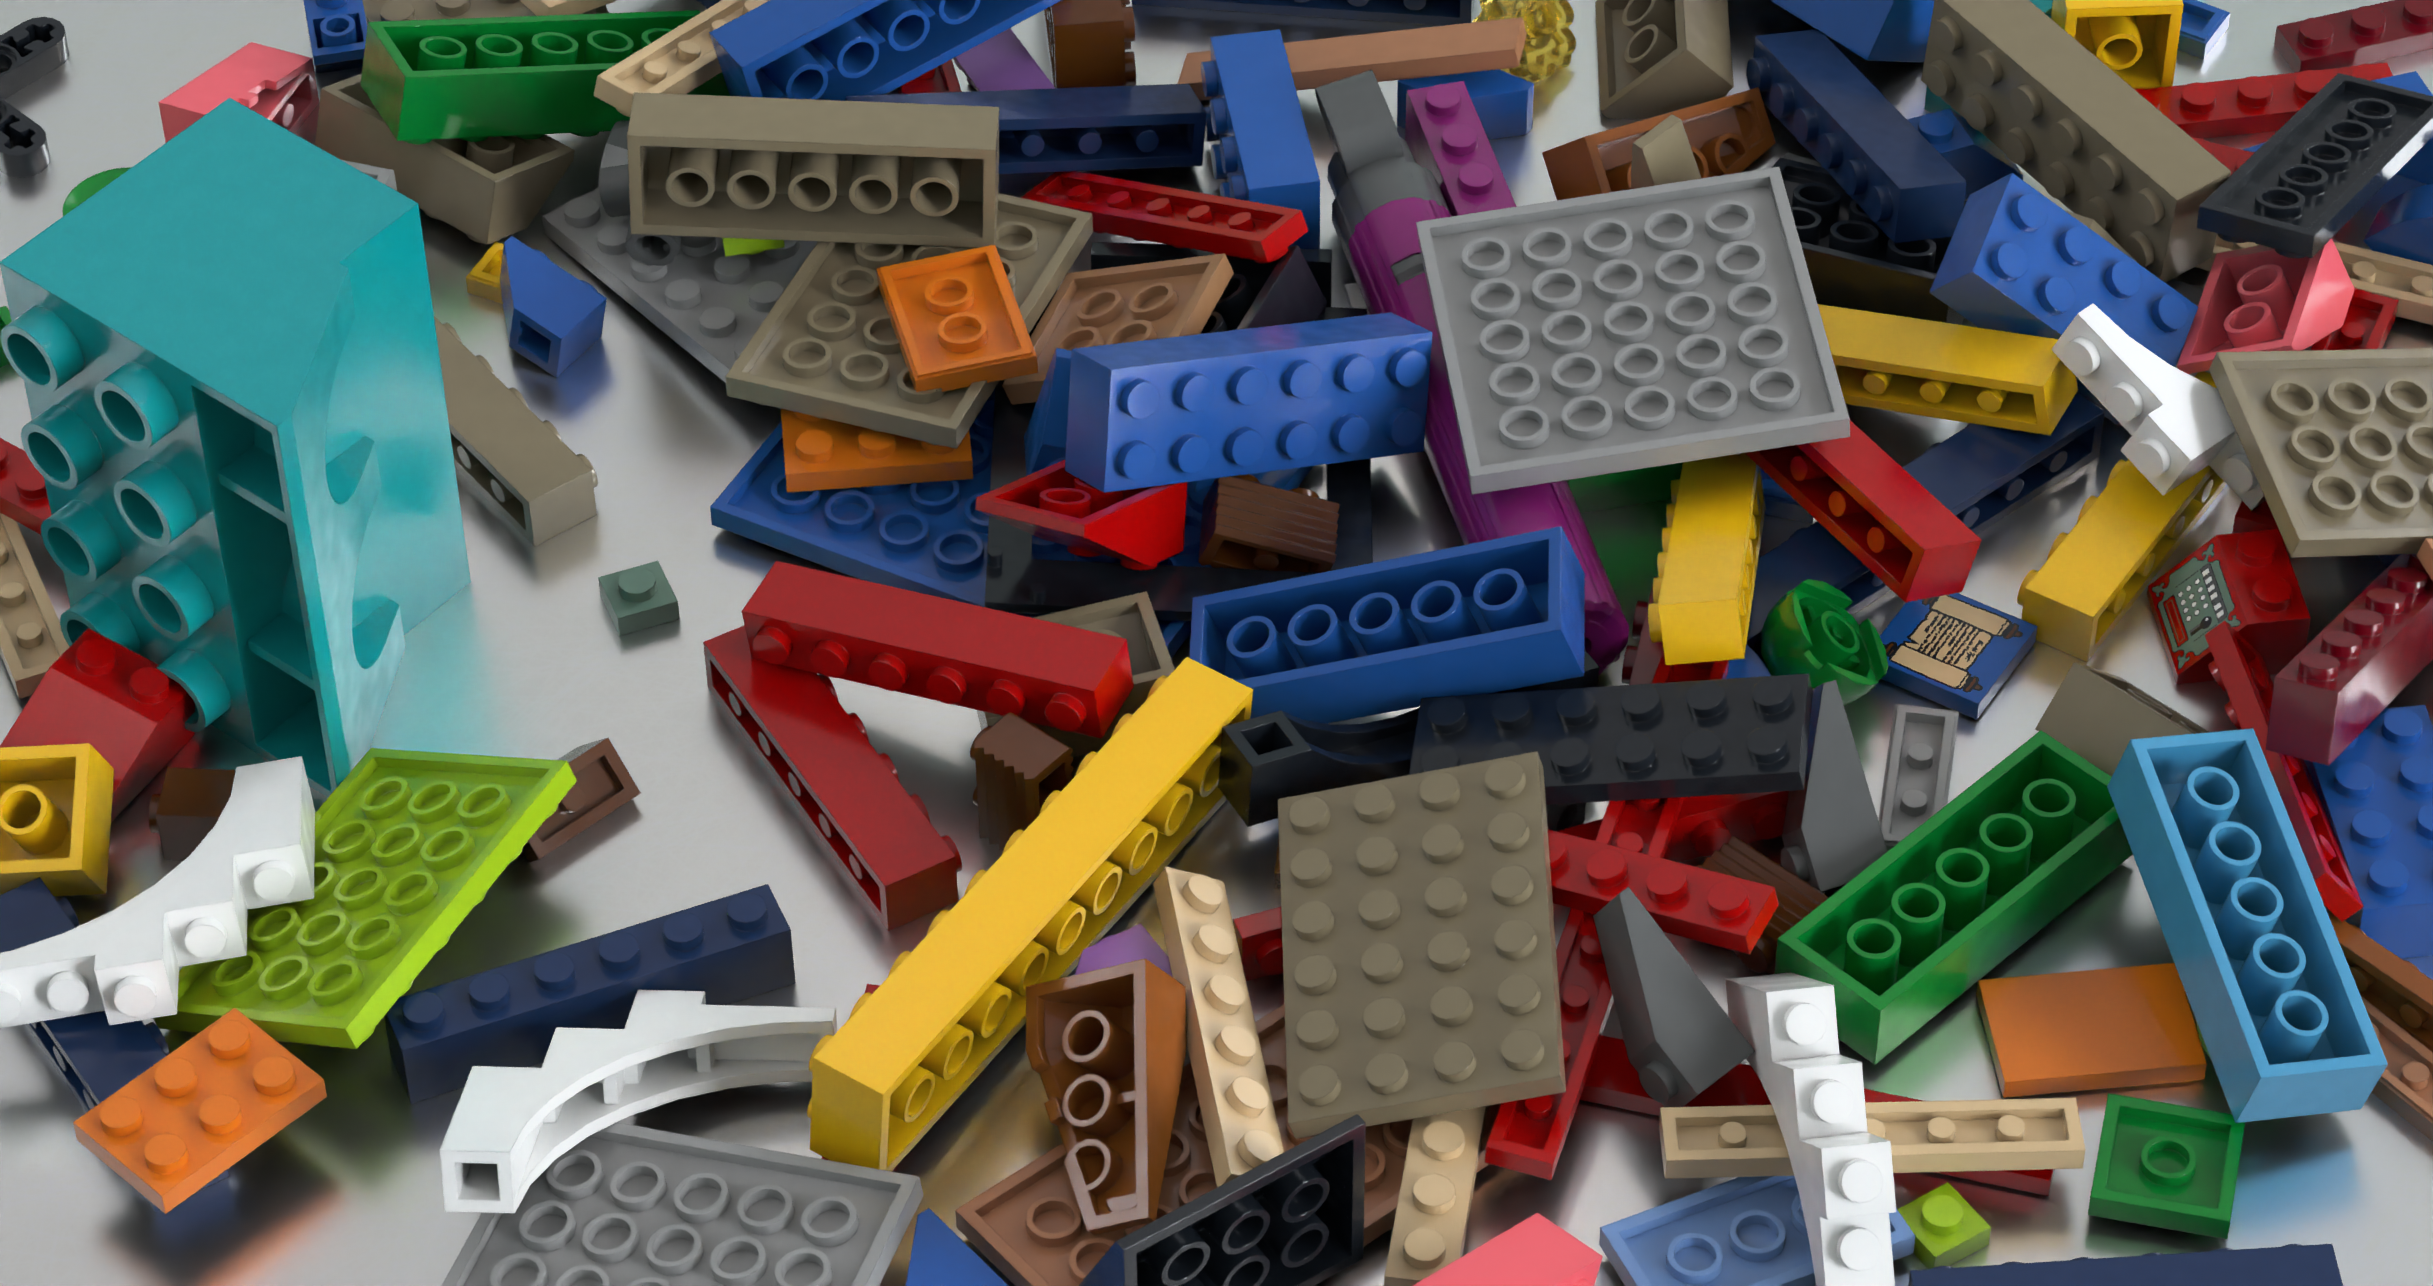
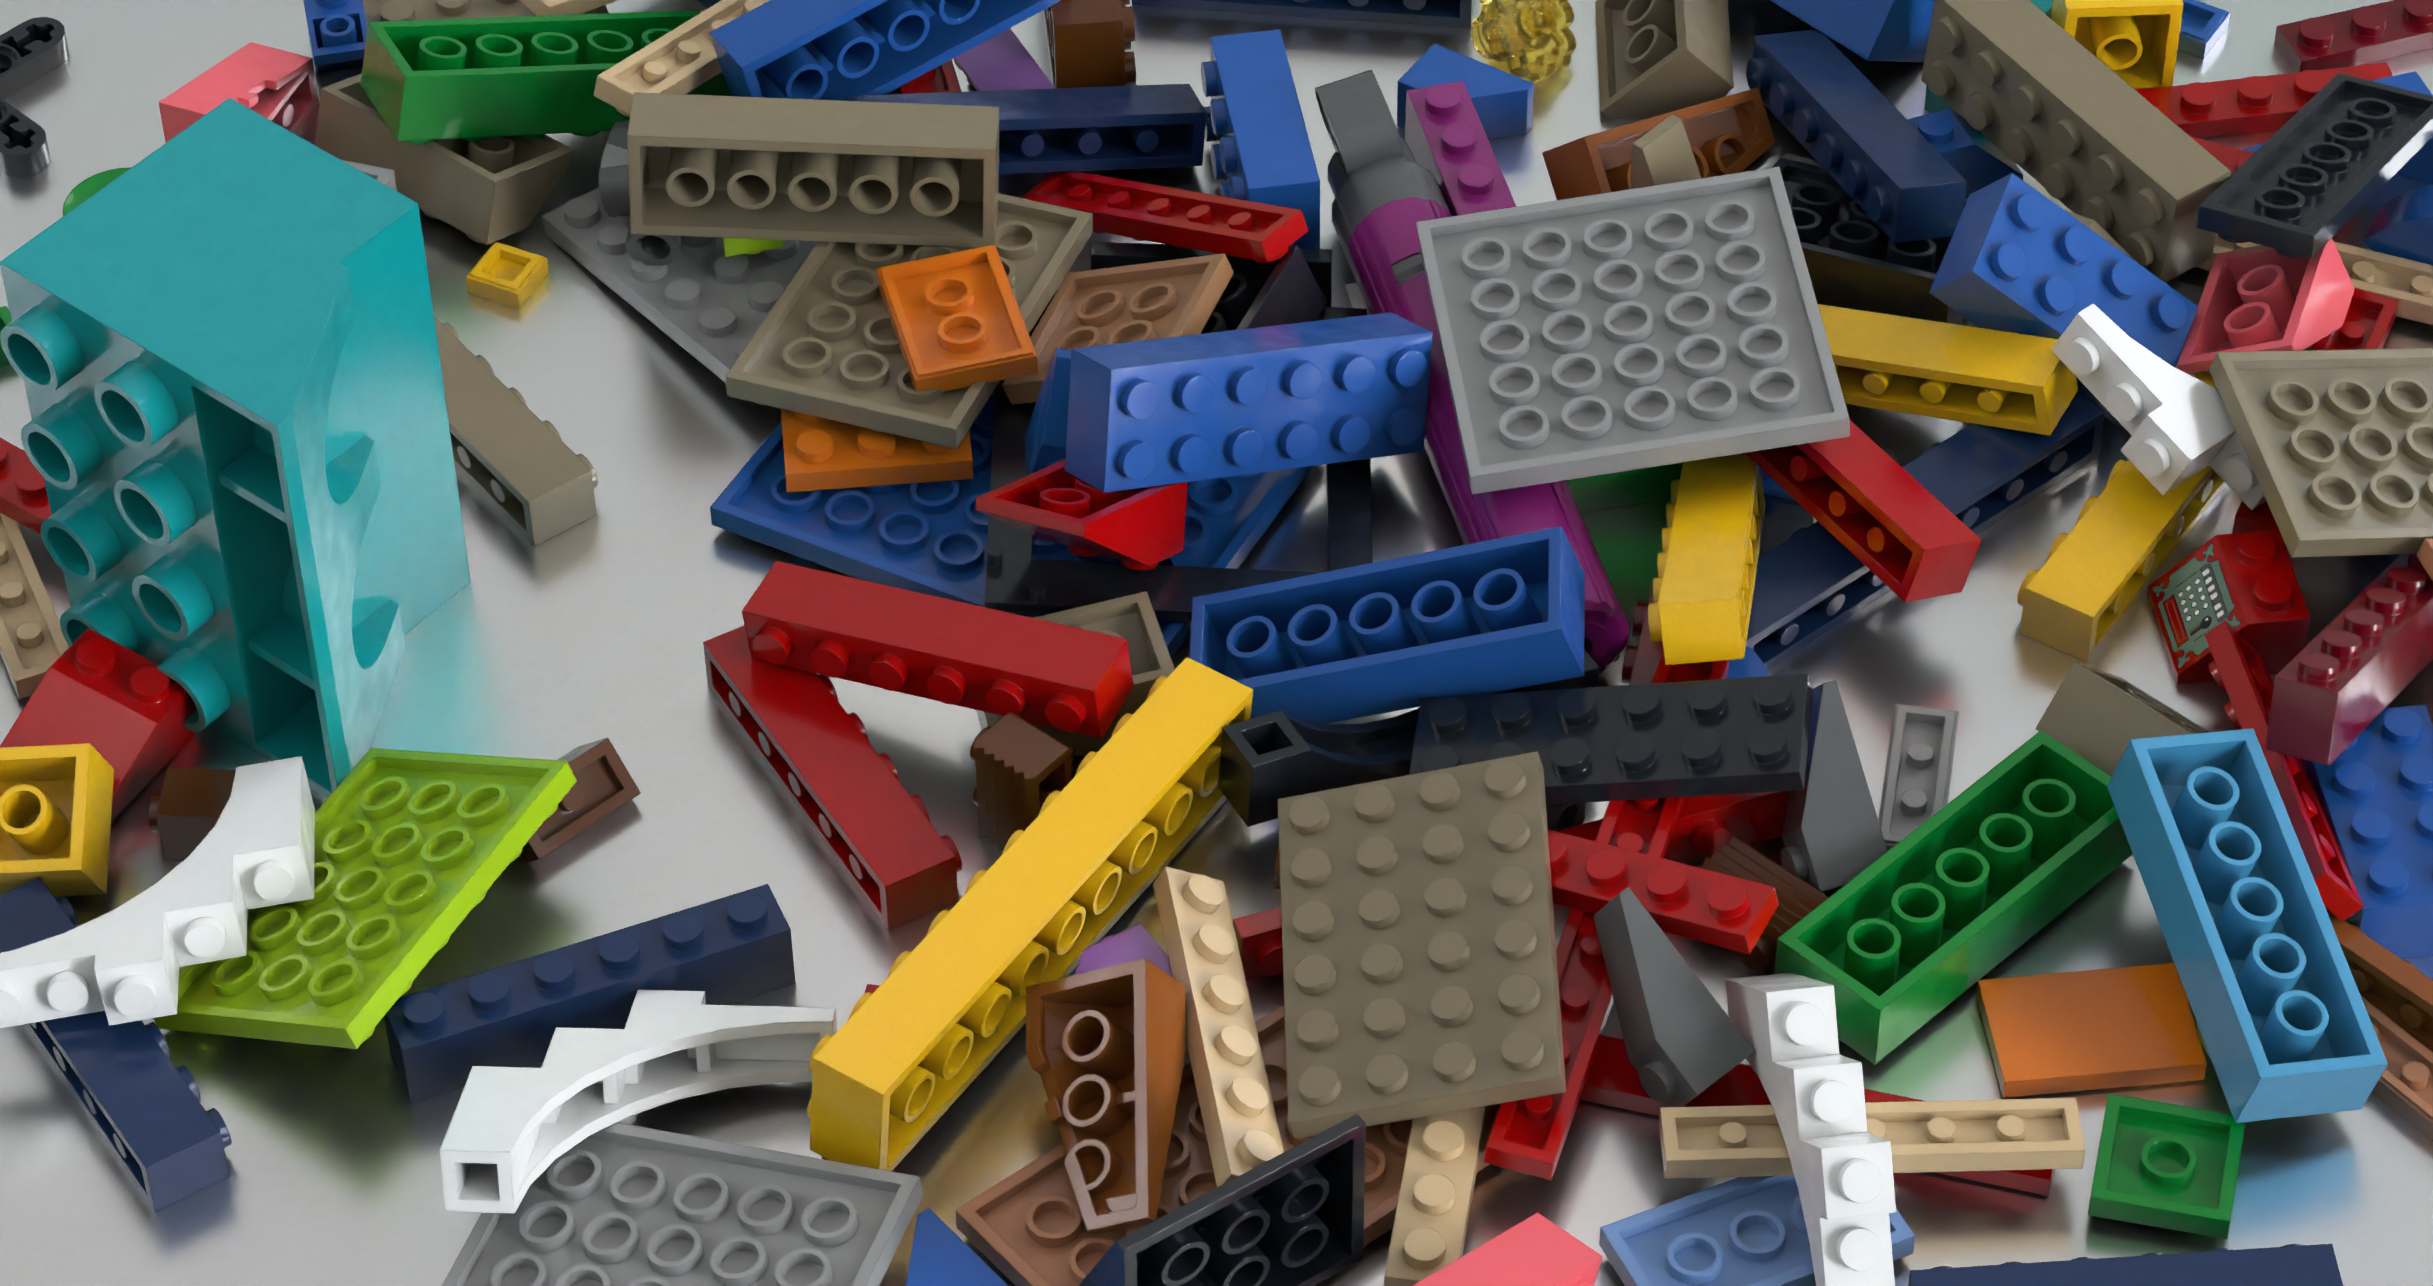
(200, 1110): orange plate -> none
(546, 309): blue slope -> none
(638, 598): sand green plate -> none
(1267, 527): reddish brown brick -> none
(1393, 54): nougat tile -> none
(1818, 637): green cylinder -> none
(1944, 1227): lime plate -> none
(1955, 650): tile -> none

